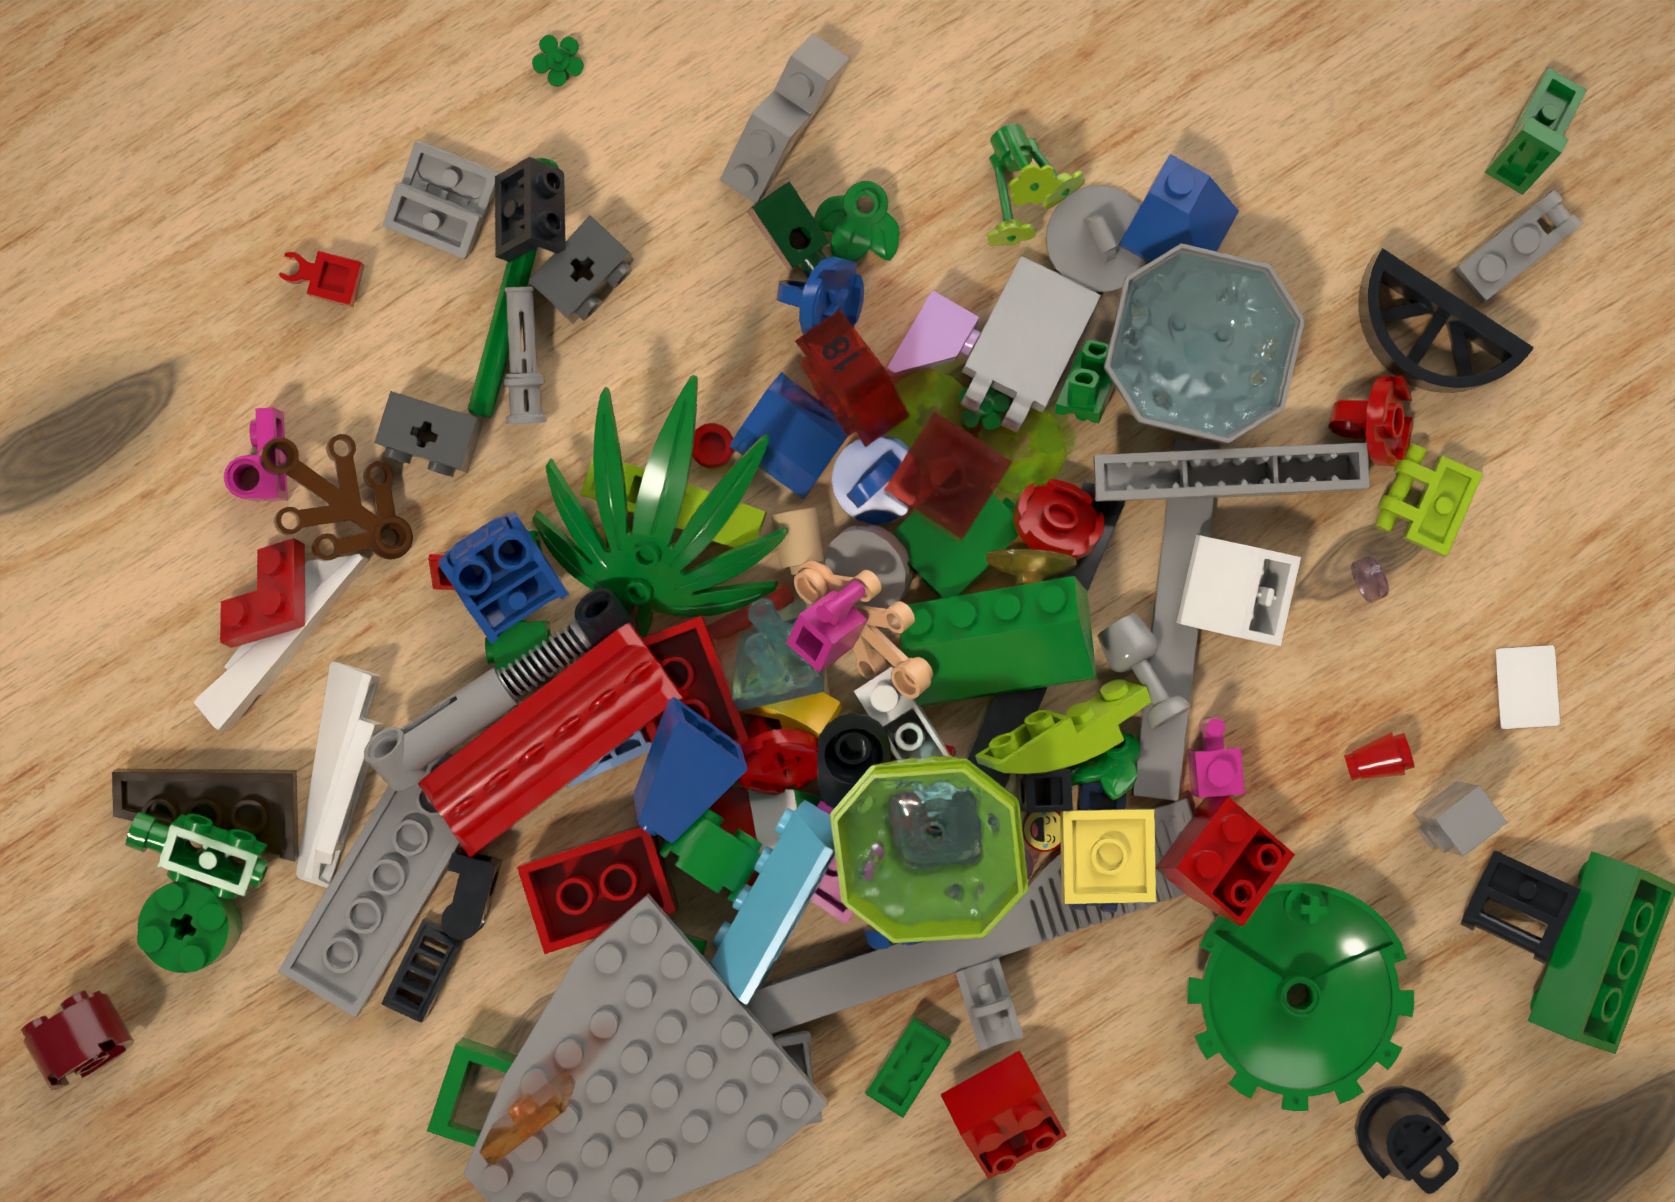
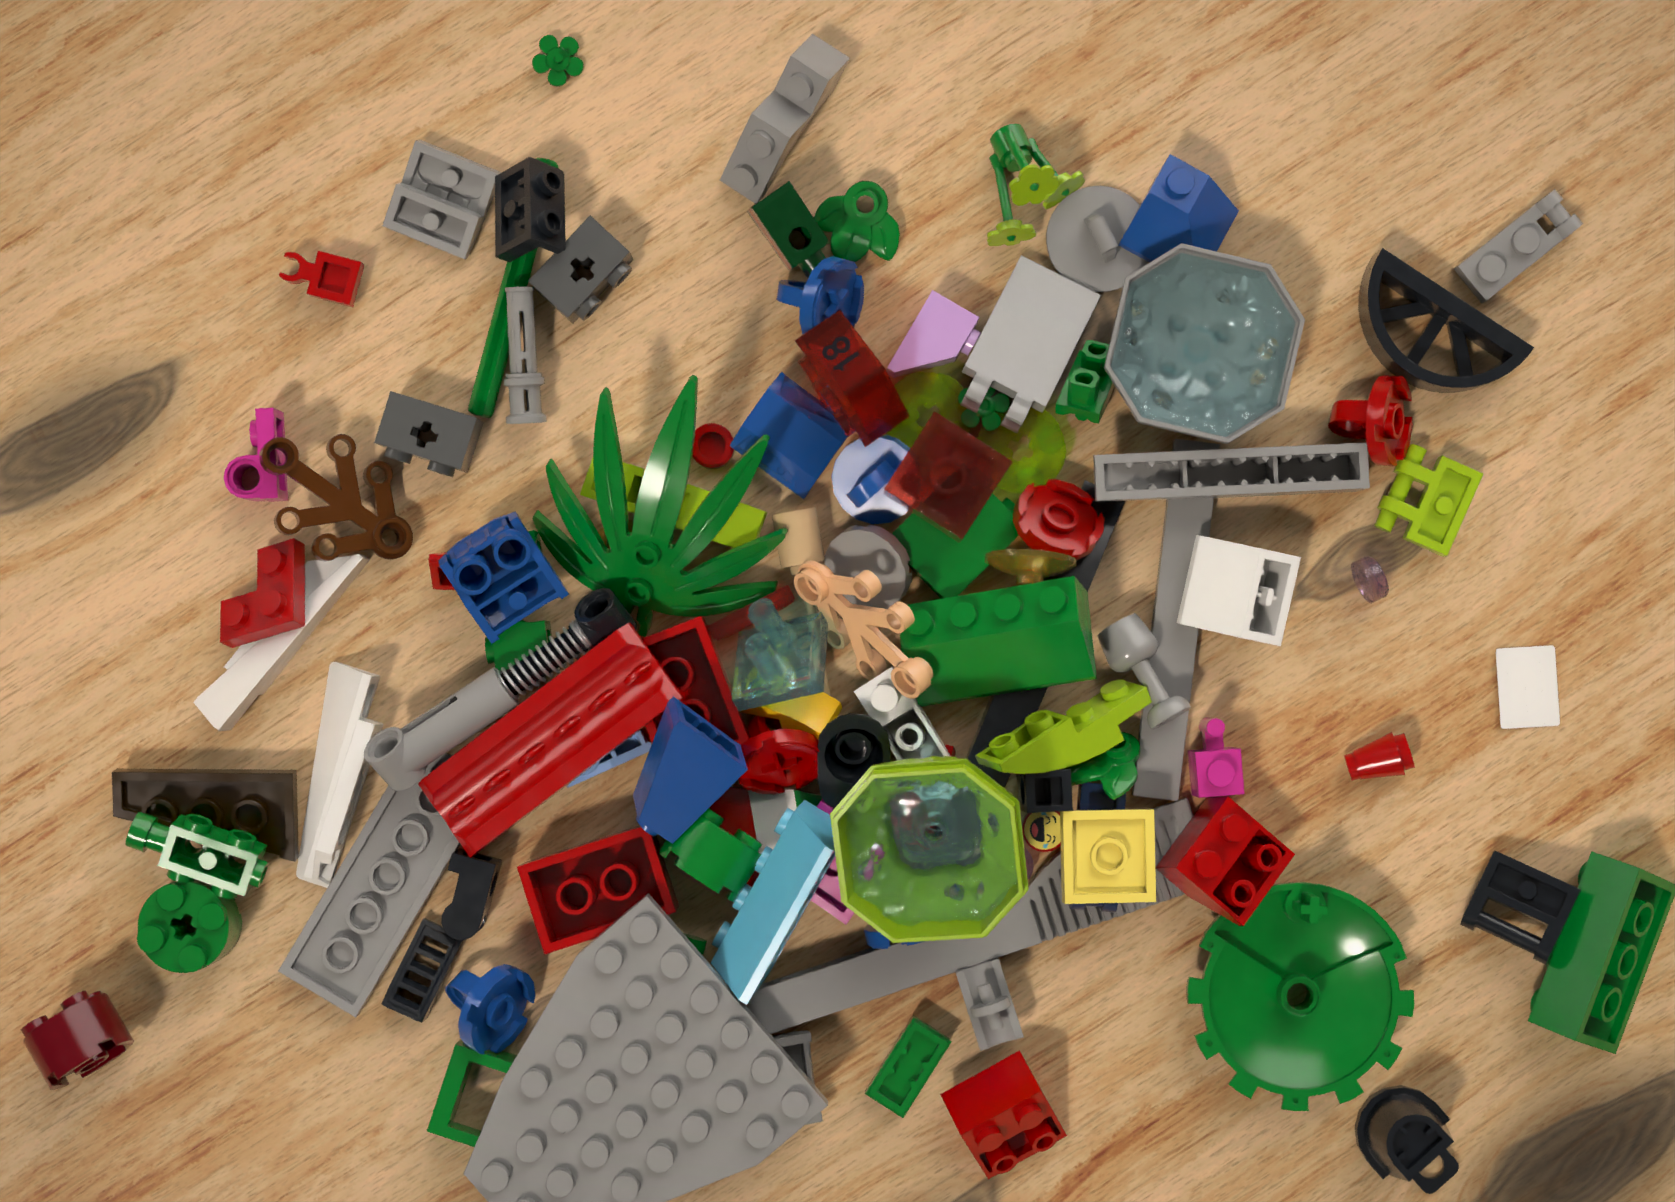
(491, 1006): none -> blue tile
(527, 1117): clear orange plate -> none
(828, 627): dark pink brick -> none
(1459, 819): light grey brick -> none
(1538, 132): green bracket -> none

